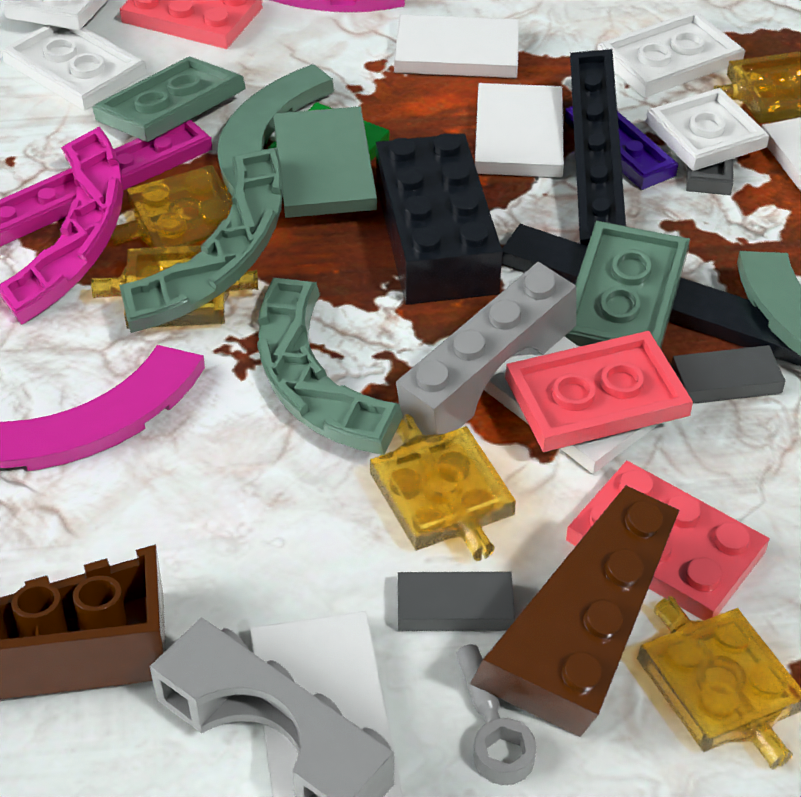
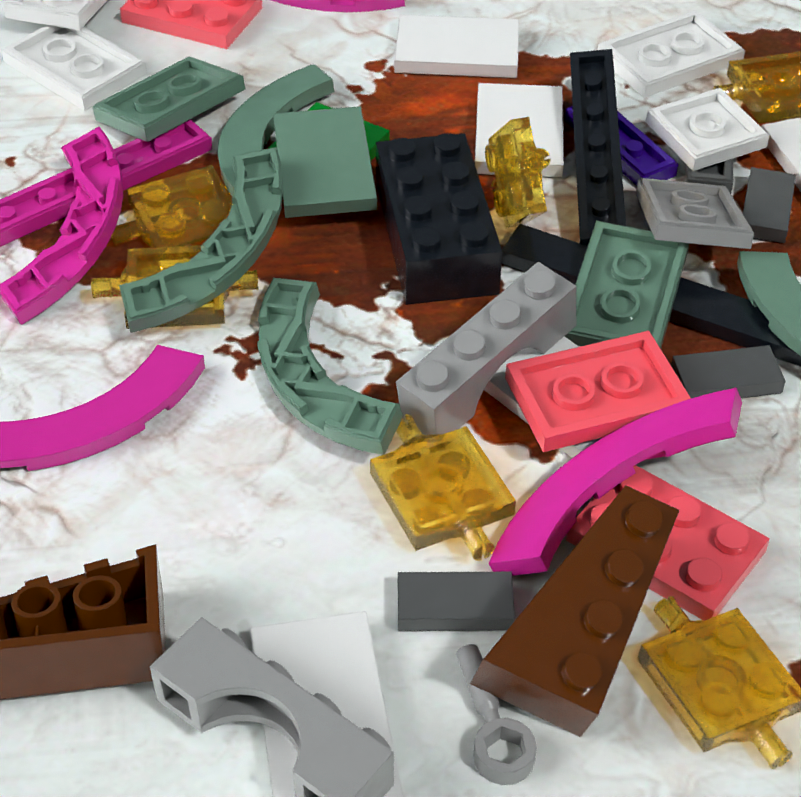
(517, 172): none -> clear yellow plate
(551, 510): none -> dark pink tile
(693, 213): none -> light grey tile
(769, 203): none -> dark grey tile

